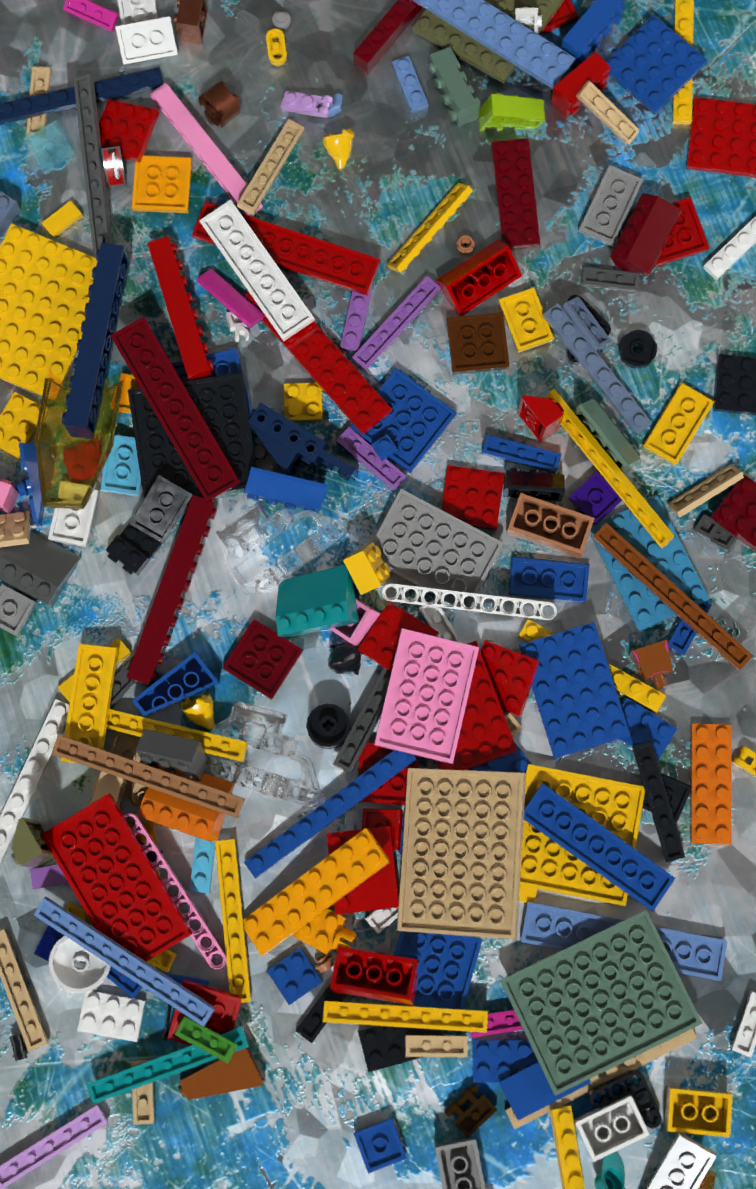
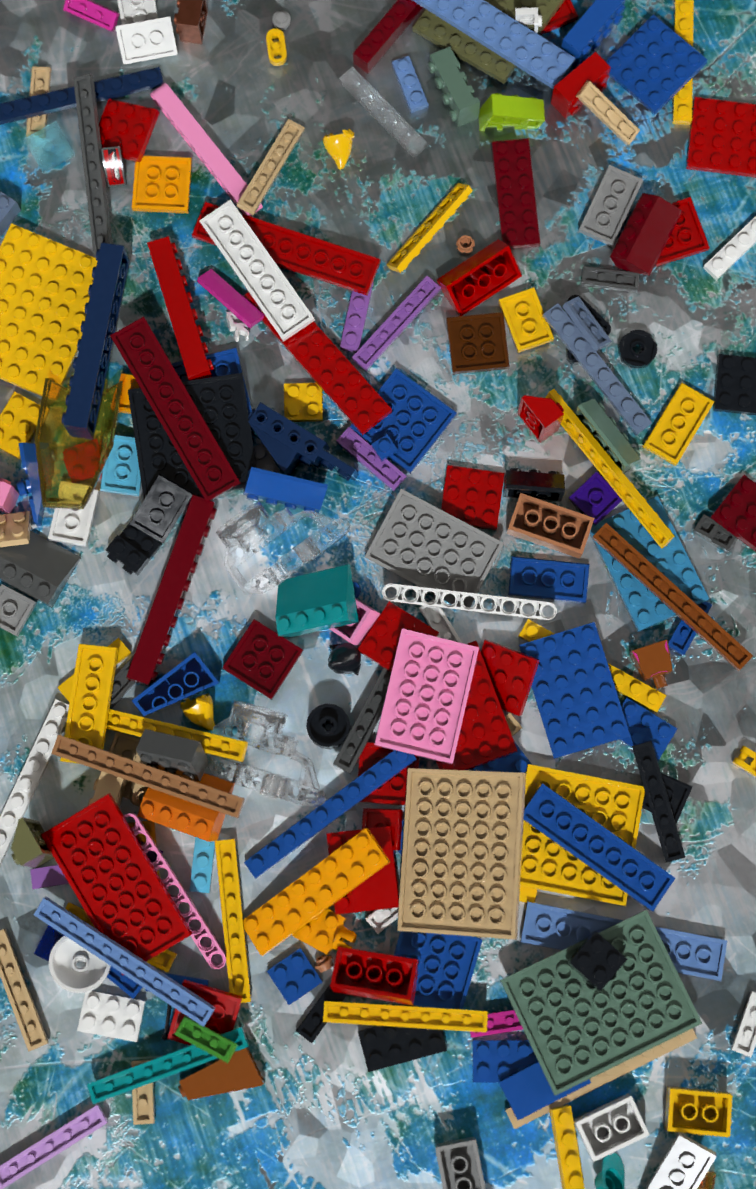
(18, 1047): black pin -> none
(62, 219): yellow tile -> none
(220, 104): copper brick -> none
(306, 104): lavender plate -> none
(336, 105): medium blue arm -> none
(367, 567): yellow brick -> none
(380, 1145): blue plate -> none
(383, 112): none -> clear plate
(436, 1046): tan plate -> none
(474, 1115): dark brown plate -> none
(521, 453): blue plate -> none
(597, 961): none -> black brick
(634, 1090): black beam -> none
(705, 490): tan plate -> none
(711, 784): orange plate -> none

